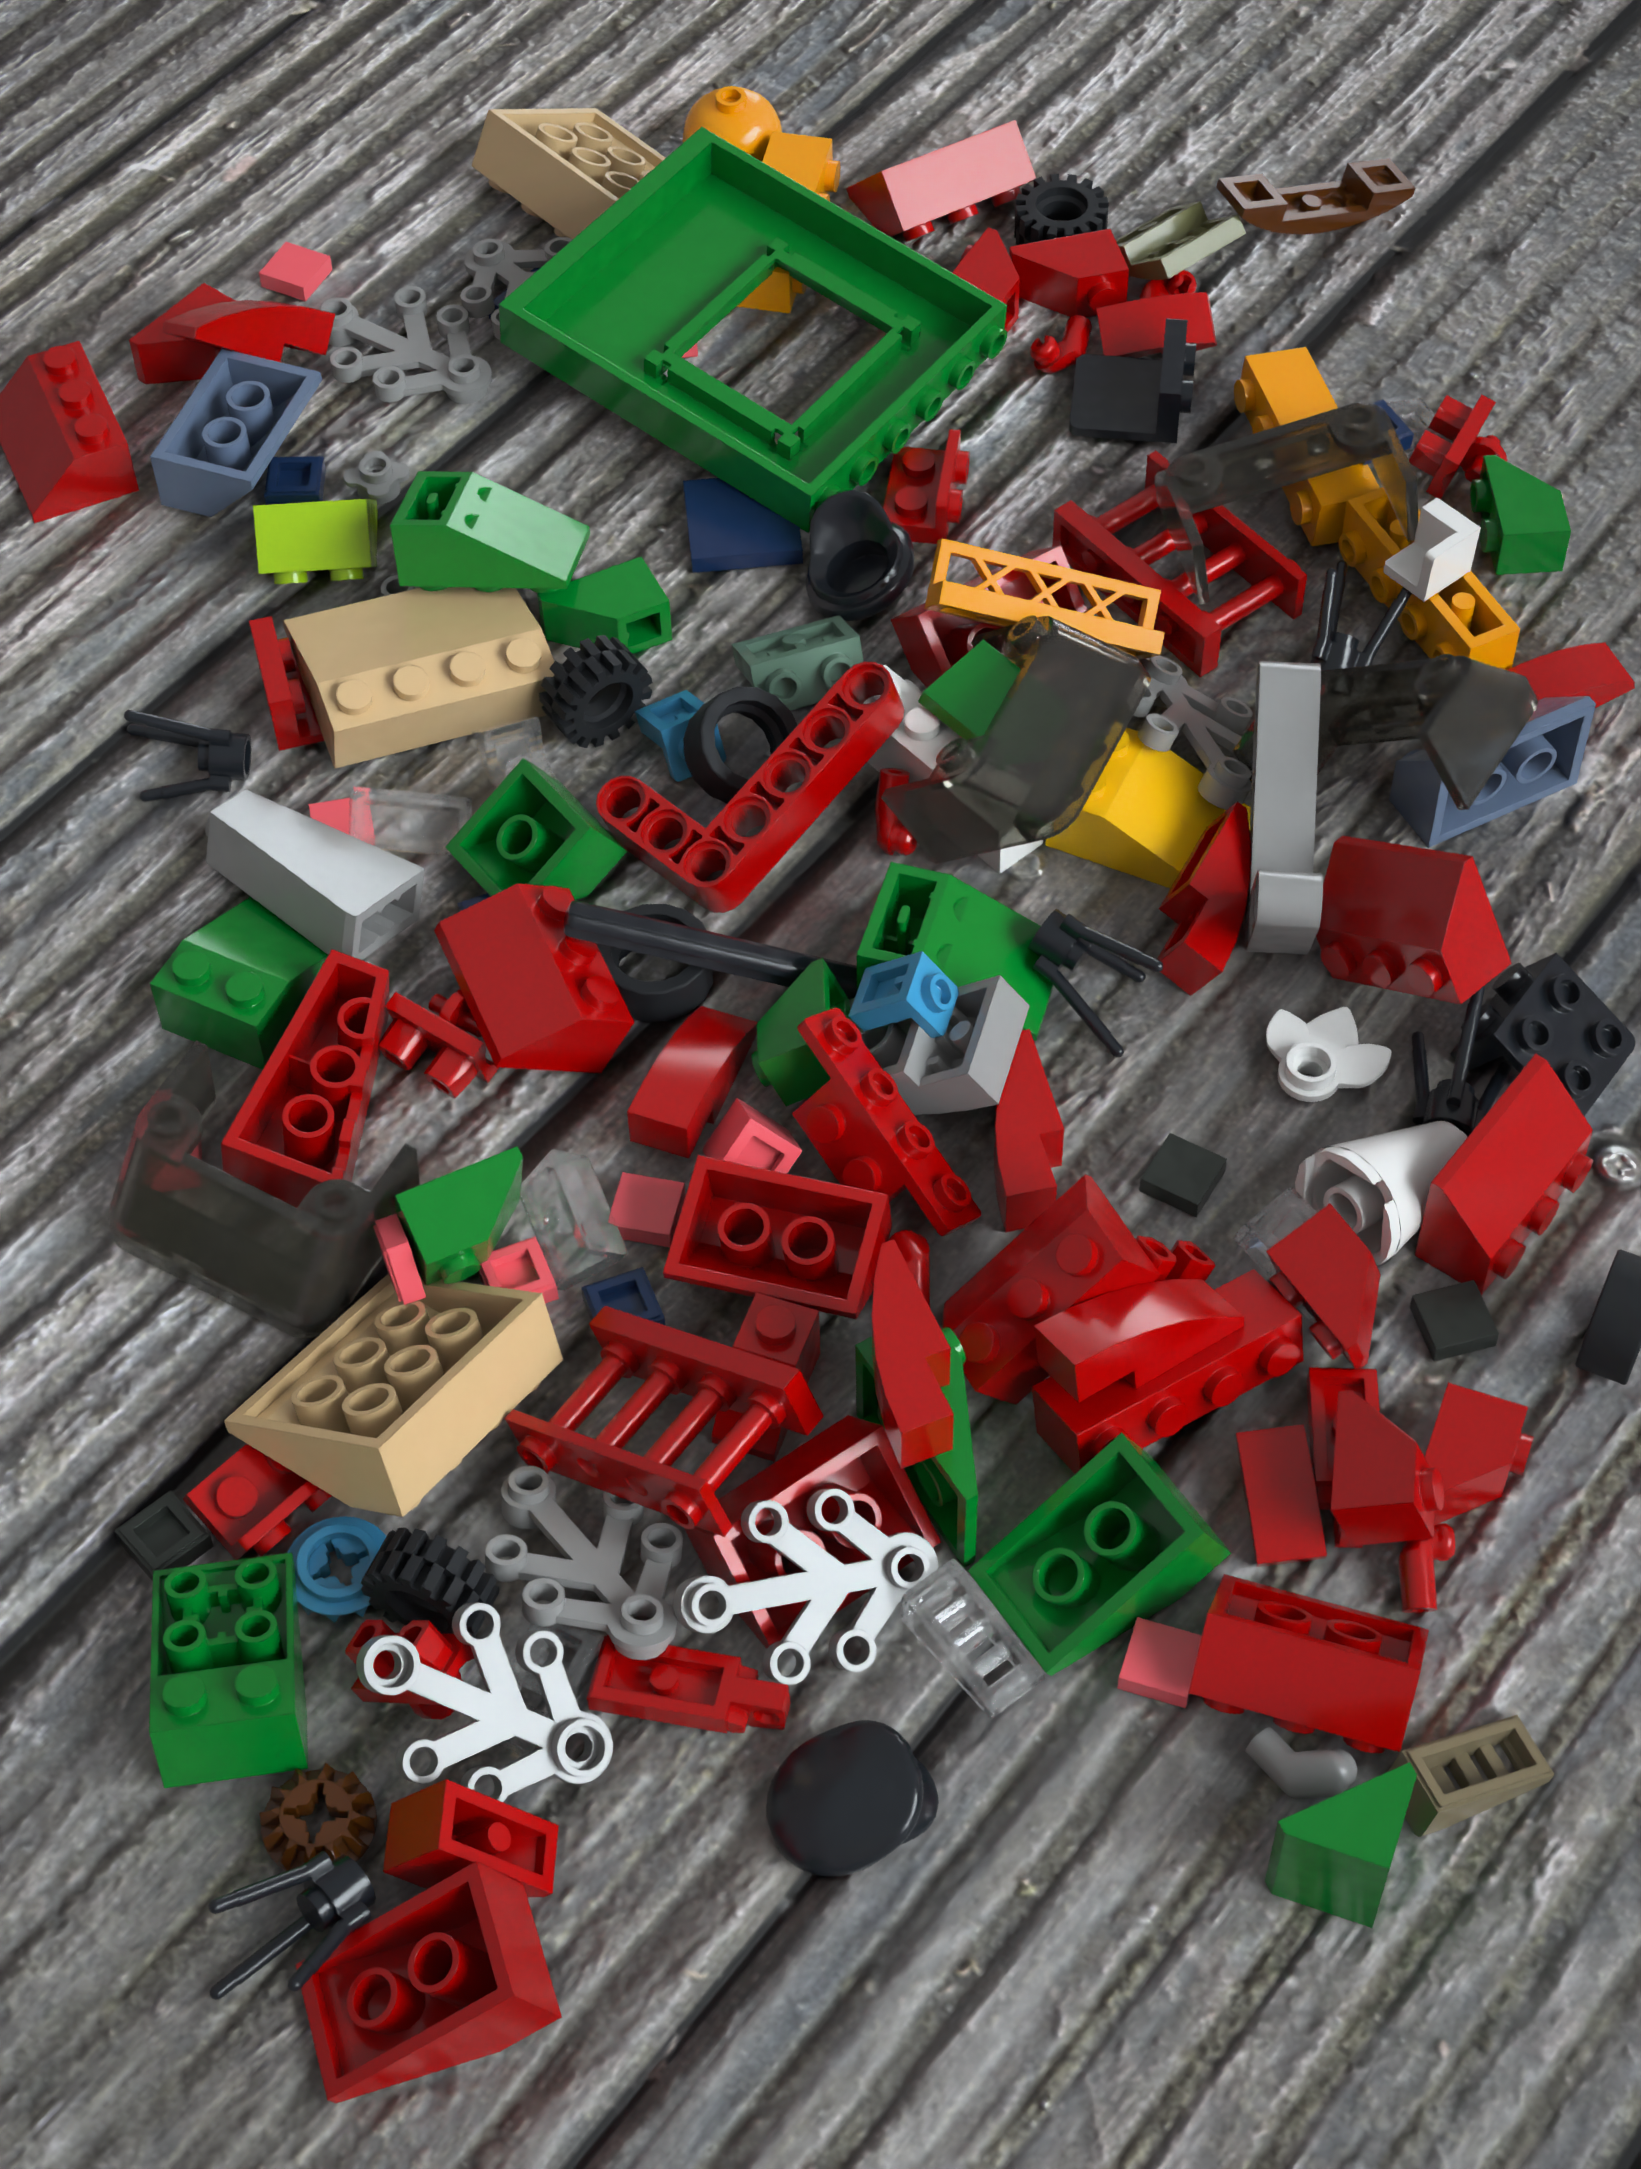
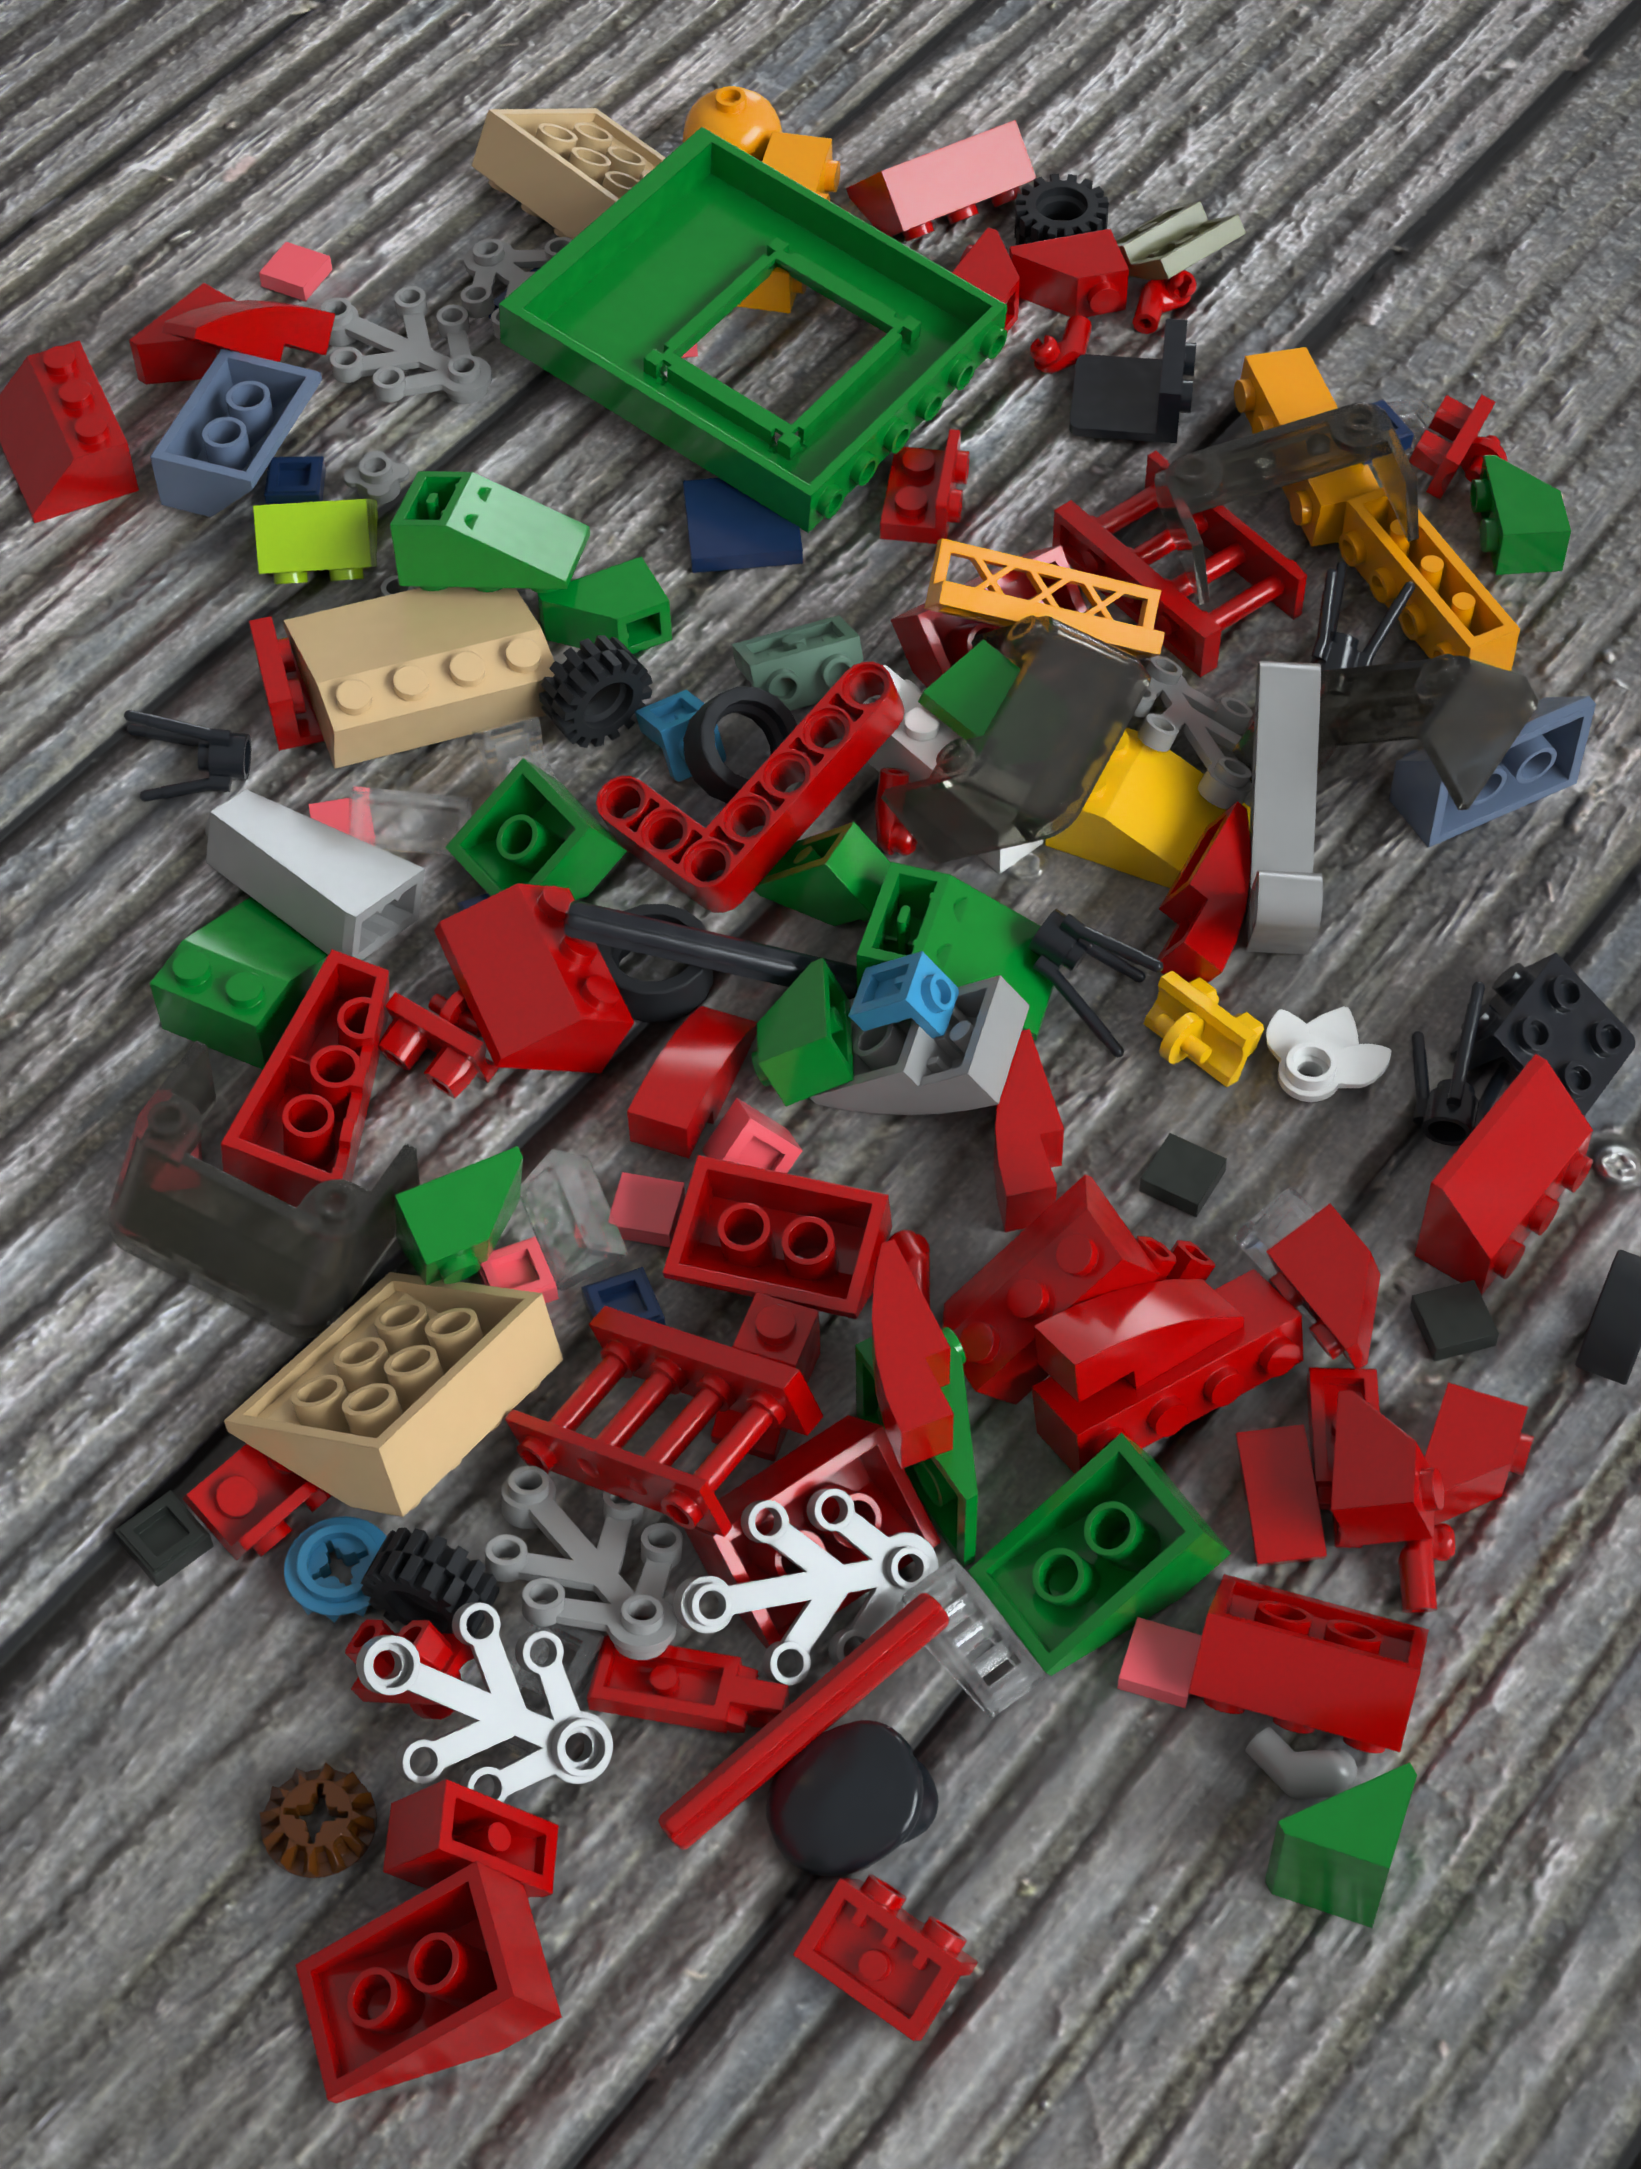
(227, 1671): green slope -> none
(333, 1897): black plant -> none
(399, 1259): coral tile -> none
(803, 1721): none -> red axle
(829, 876): none -> green slope
(856, 557): black piece -> none
(871, 1132): red bracket -> none
(885, 1954): none -> red bracket
(1139, 325): red slope -> none
(1200, 1029): none -> yellow hips
(1362, 194): reddish brown slope -> none
(1380, 1182): white cone -> none
(1408, 921): red slope -> none
(1437, 1802): dark tan slope -> none
(1439, 553): white panel -> none
(1578, 672): red slope -> none

